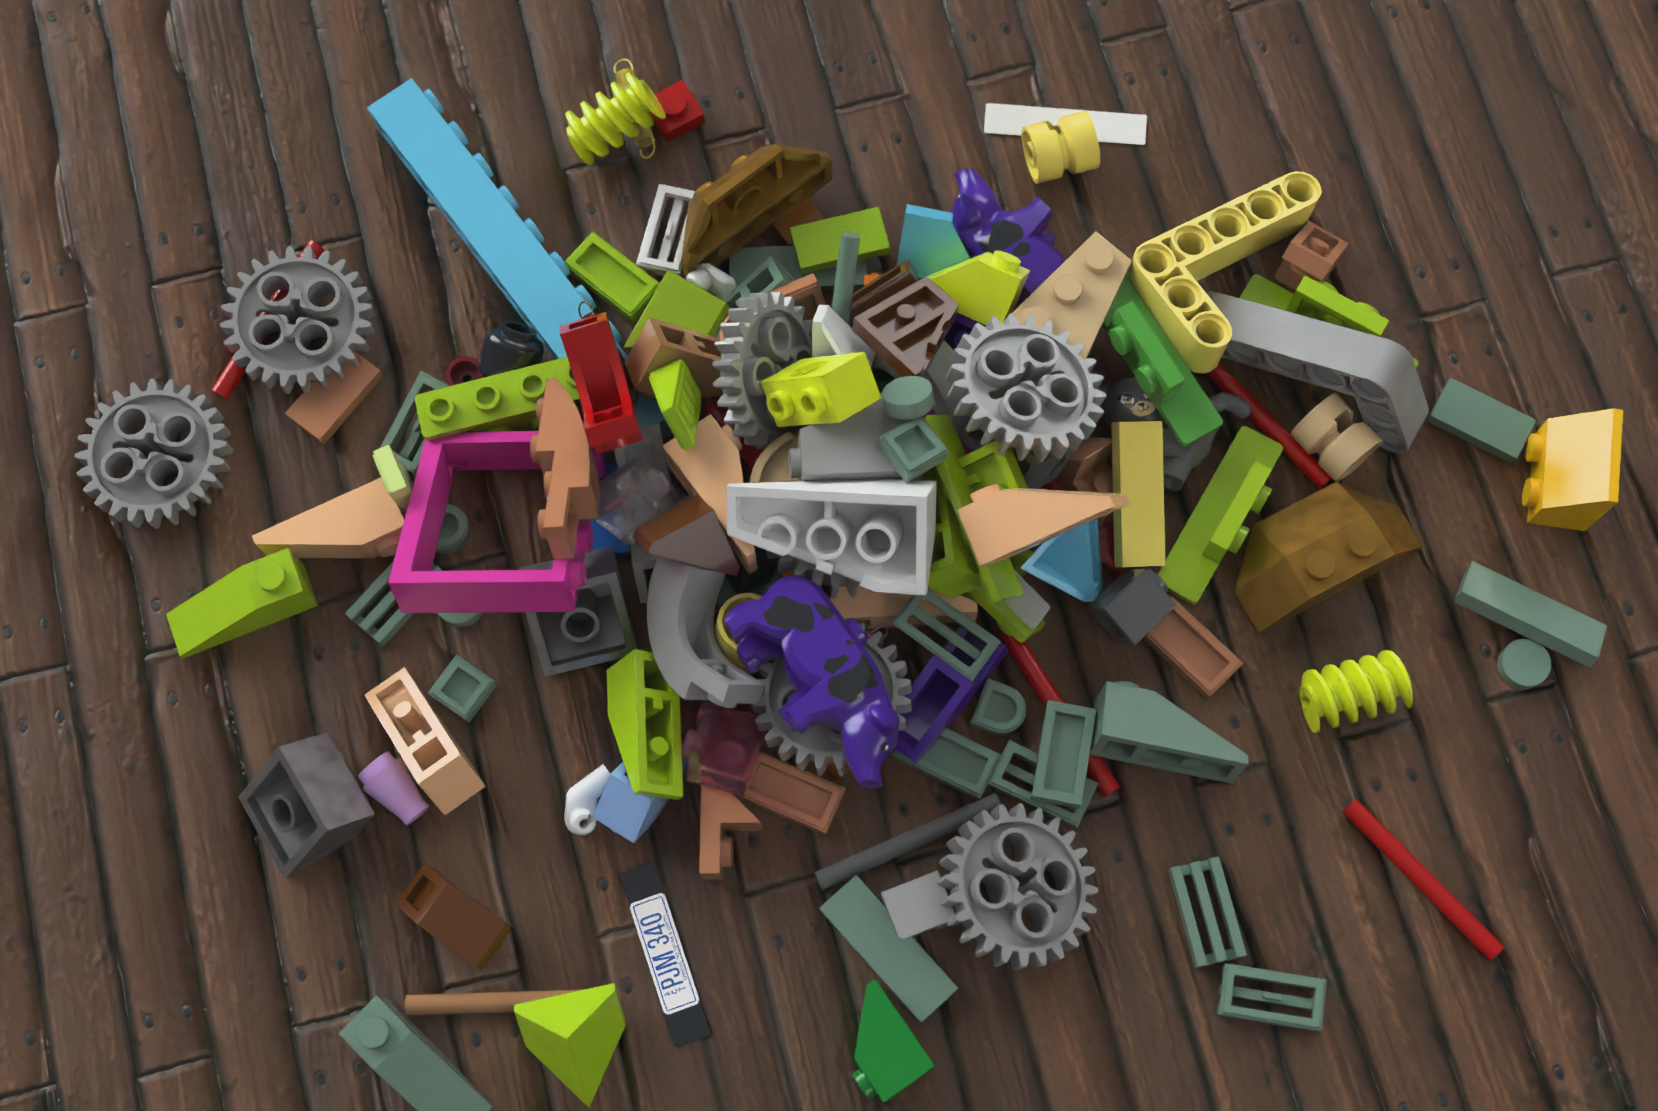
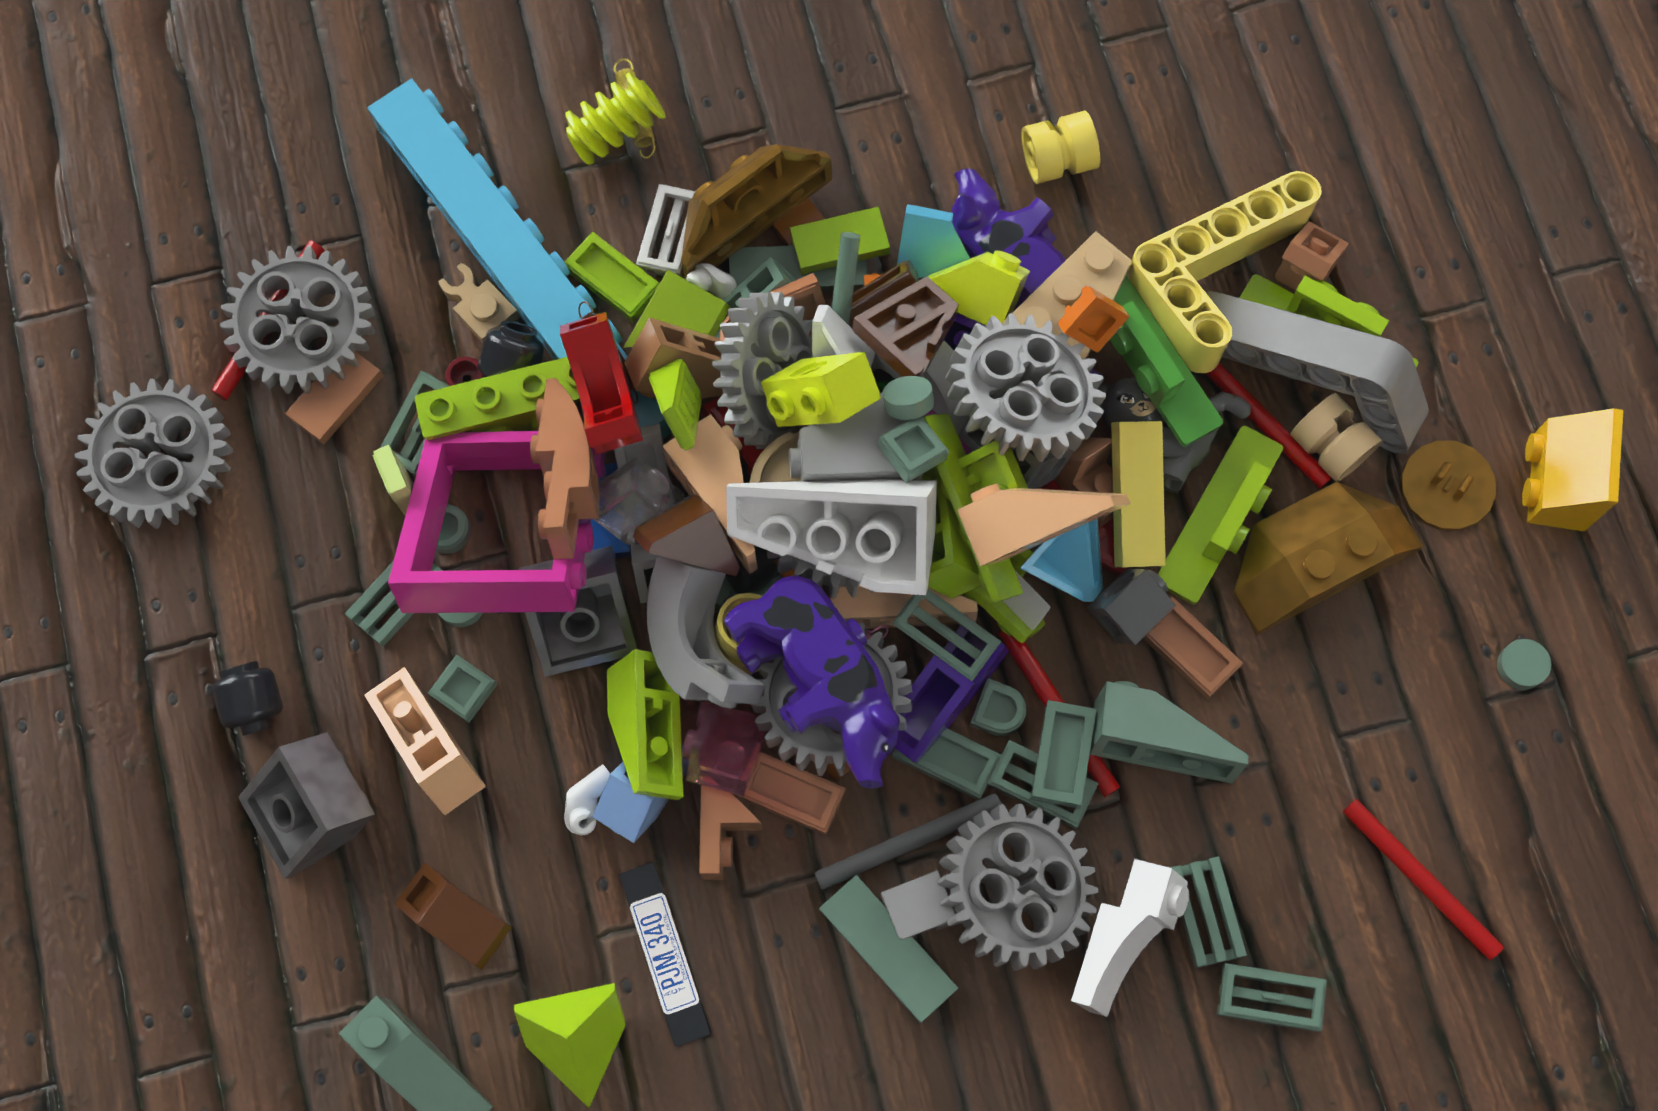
(242, 603): lime slope -> none
(247, 697): none -> black head
(349, 526): light nougat slope -> none
(392, 786): lavender cone -> none
(472, 1002): medium nougat bar -> none
(479, 306): none -> tan plate
(680, 110): red plate -> none
(886, 1049): green slope -> none
(1093, 319): none -> orange tile
(1108, 125): white sticker -> none
(1150, 903): none -> white slope
(1354, 687): neon yellow piece -> none
(1448, 485): none -> pearl gold piece
(1481, 420): sand green tile -> none
(1531, 614): sand green tile -> none

